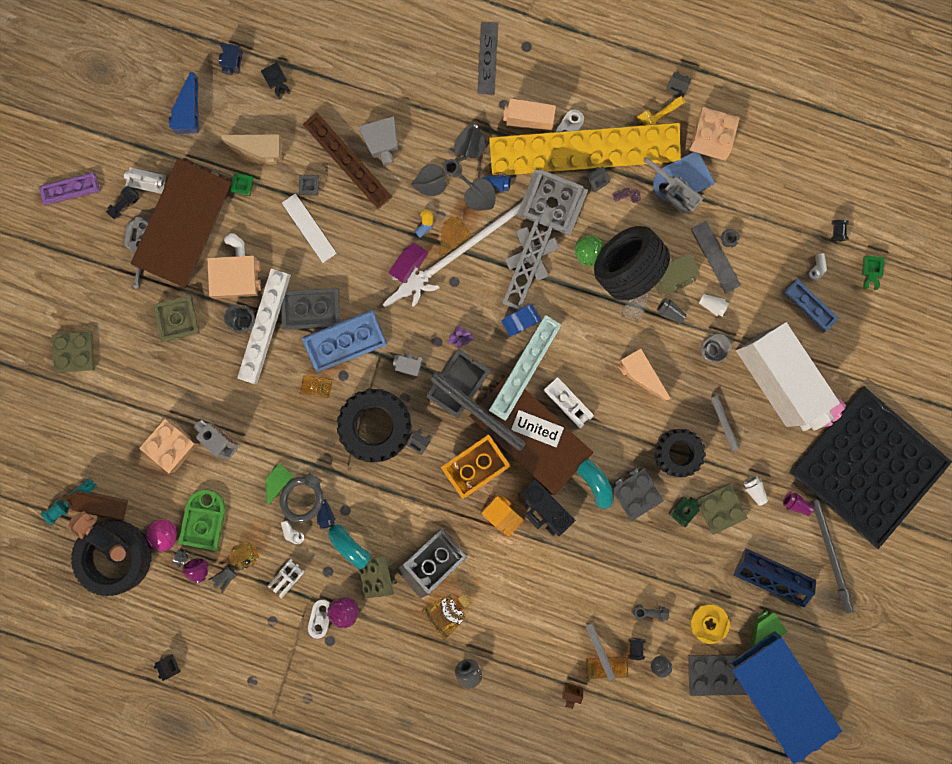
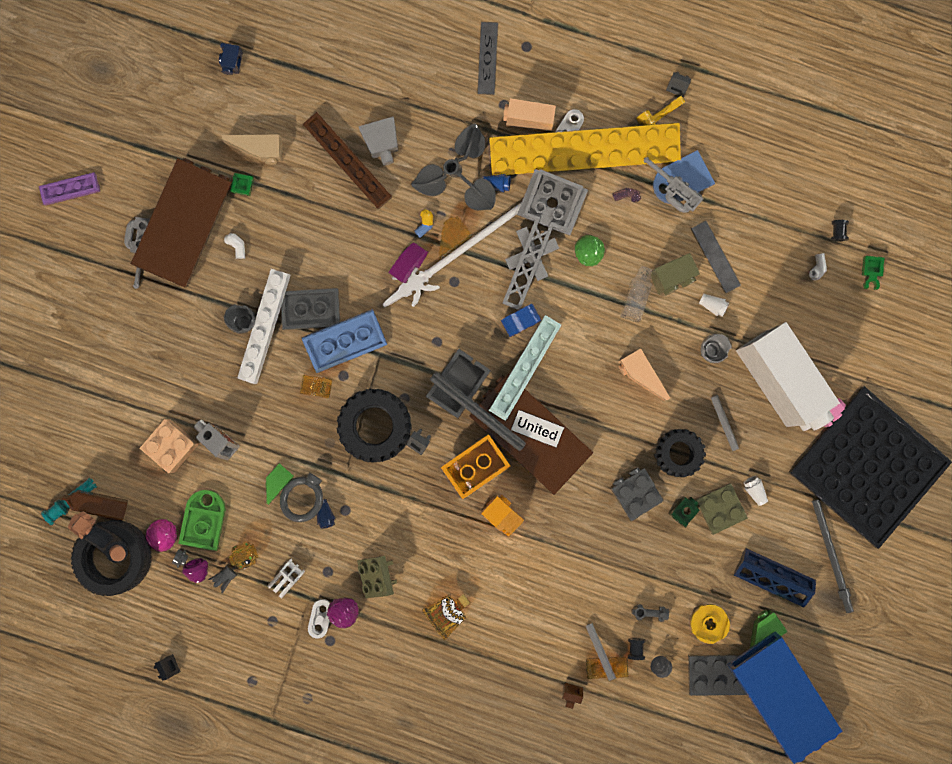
(73, 352): olive plate -> none
(129, 196): black bar -> none
(145, 180): white hinge -> none
(176, 318): olive plate -> none
(185, 112): blue slope -> none
(233, 277): light nougat brick -> none
(275, 78): black plate -> none
(290, 534): white arm -> none
(308, 185): dark grey plate -> none
(309, 228): white sticker -> none
(348, 547): teal cylinder -> none
(407, 364): light grey brick -> none
(431, 563): dark grey slope -> none
(460, 337): medium lavender plant -> none
(468, 673): dark grey head -> none
(554, 515): black piece -> none
(568, 402): white plate -> none
(598, 178): dark grey tile -> none
(598, 483): teal cylinder -> none
(631, 263): black tyre -> none
(670, 310): dark grey cone -> none
(714, 133): light nougat brick -> none
(734, 238): dark grey plate -> none
(797, 504): magenta cone -> none
(811, 305): medium blue tile -> none

